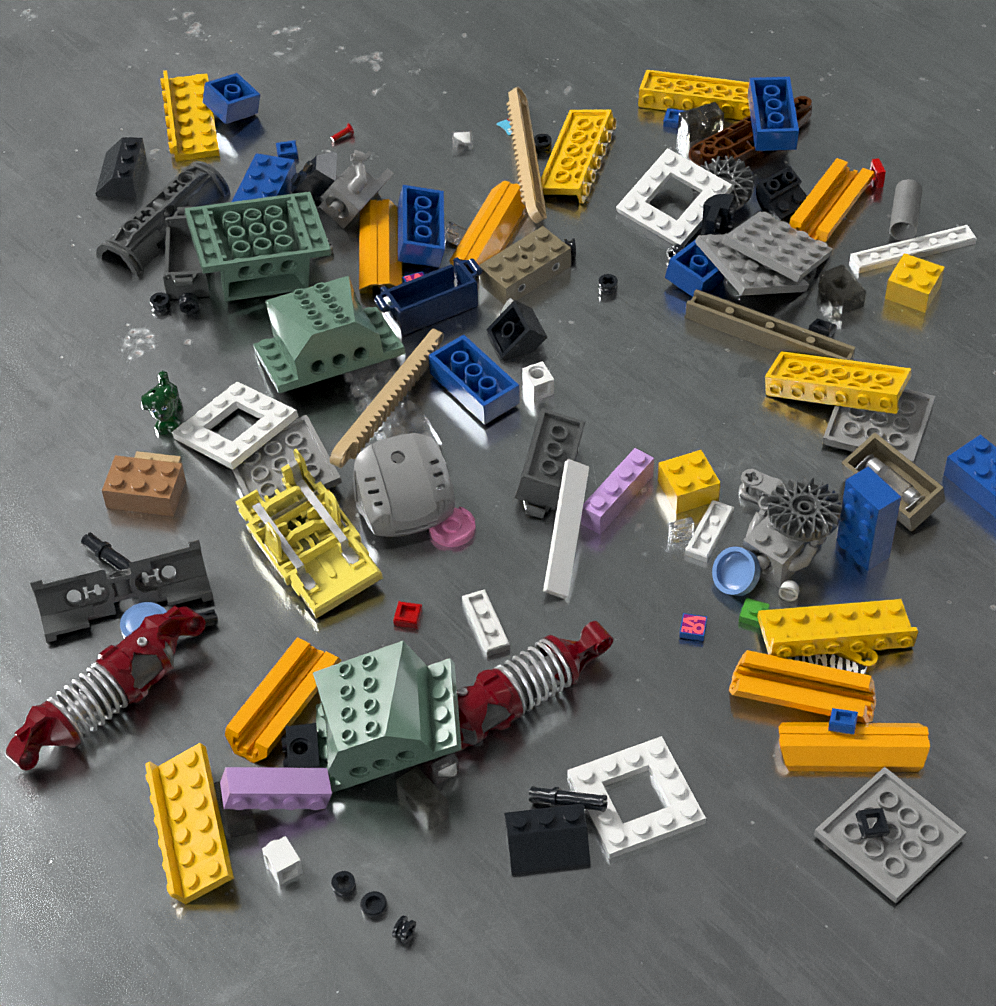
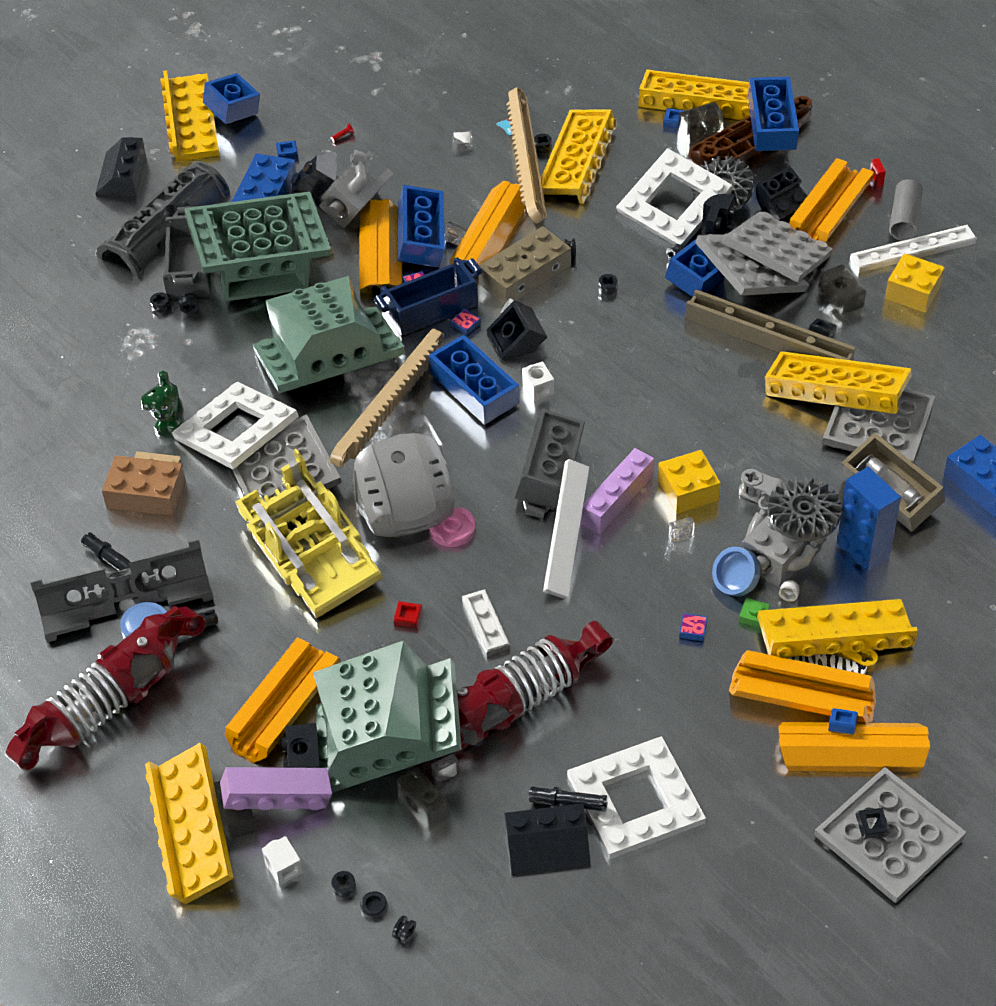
(465, 322): none -> tile
(709, 531): white tile -> none

